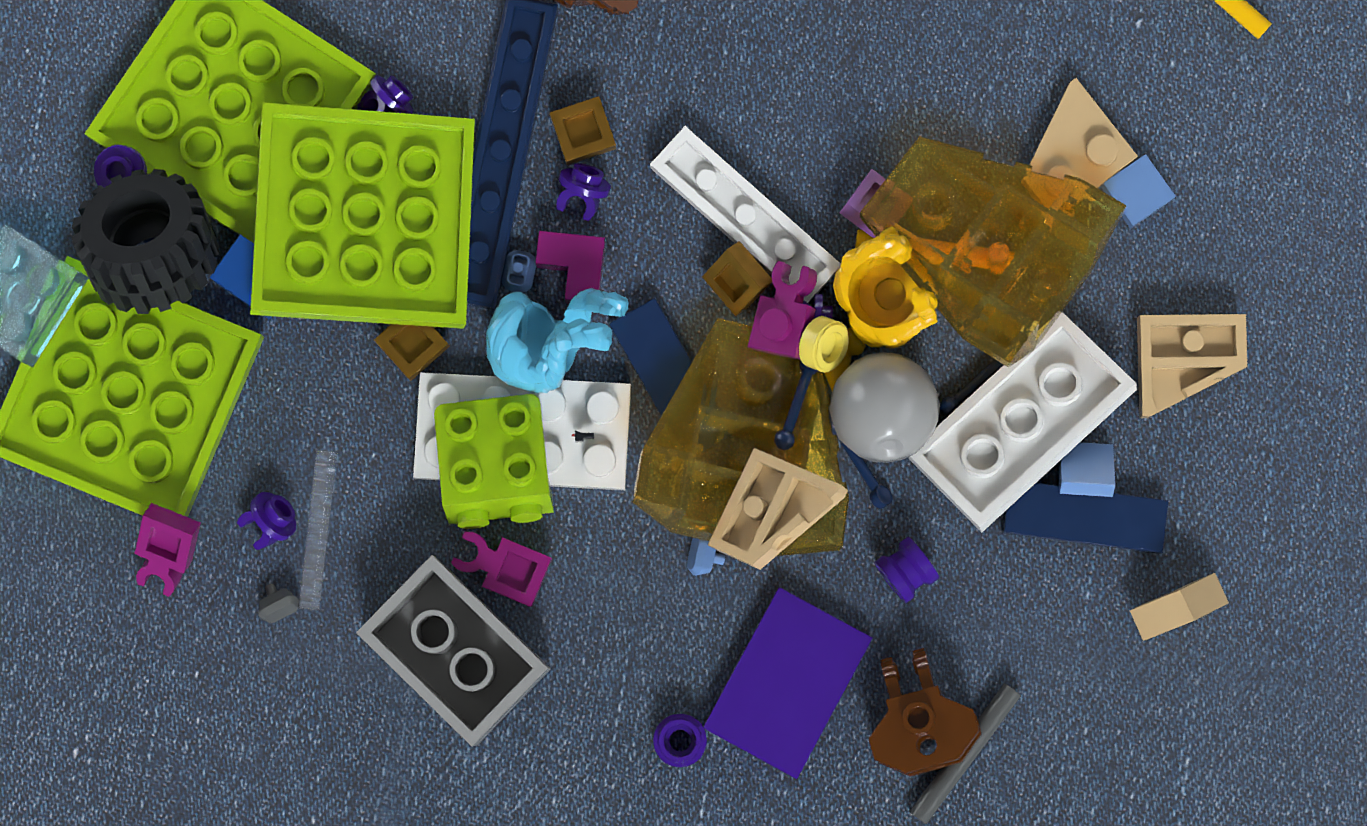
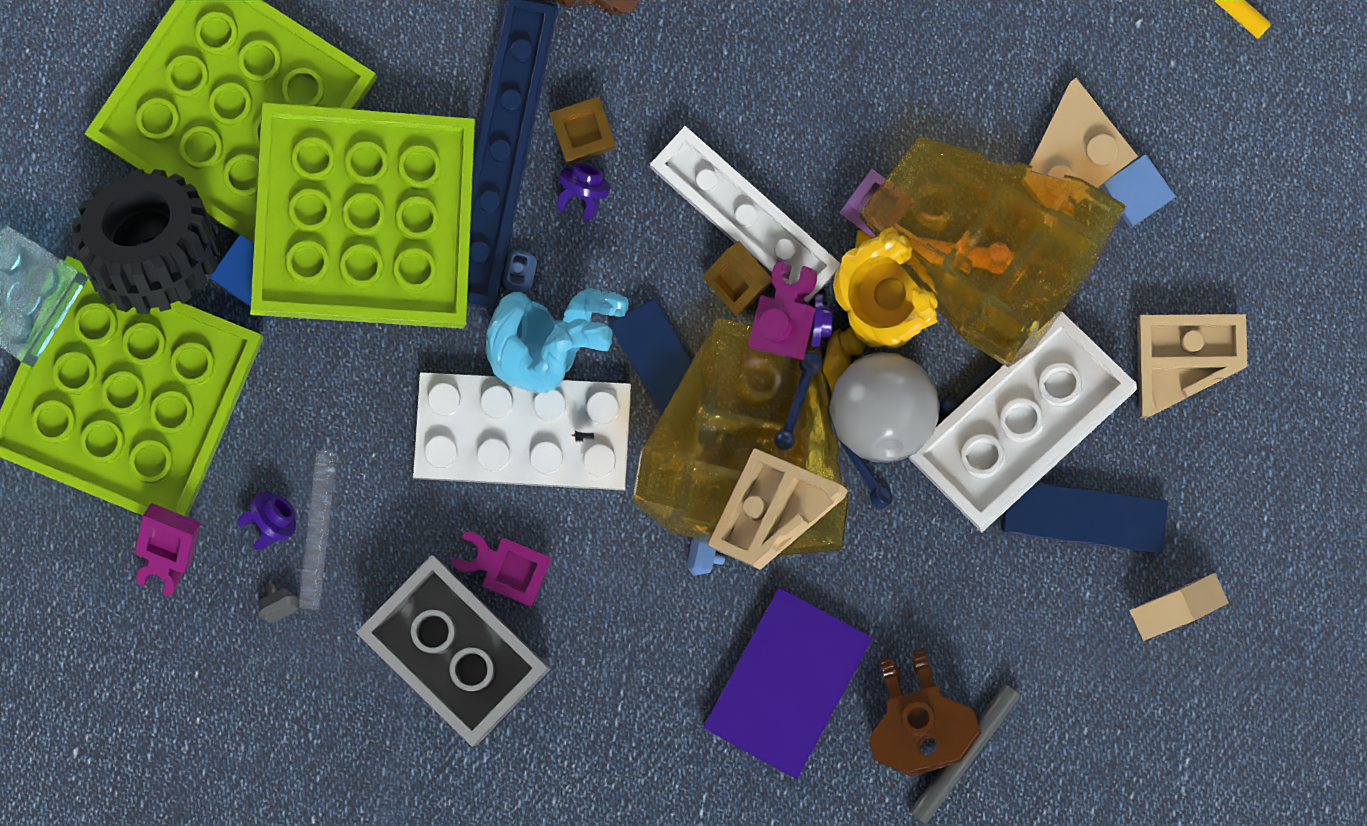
(117, 161): dark purple plate -> none
(387, 96): dark purple plate -> none
(411, 347): pearl gold plate -> none
(492, 461): lime bracket -> none
(572, 253): magenta piece -> none
(662, 740): dark purple plate -> none
(823, 344): light yellow tile -> none
(906, 570): dark purple wheel -> none
(1088, 470): medium blue tile -> none

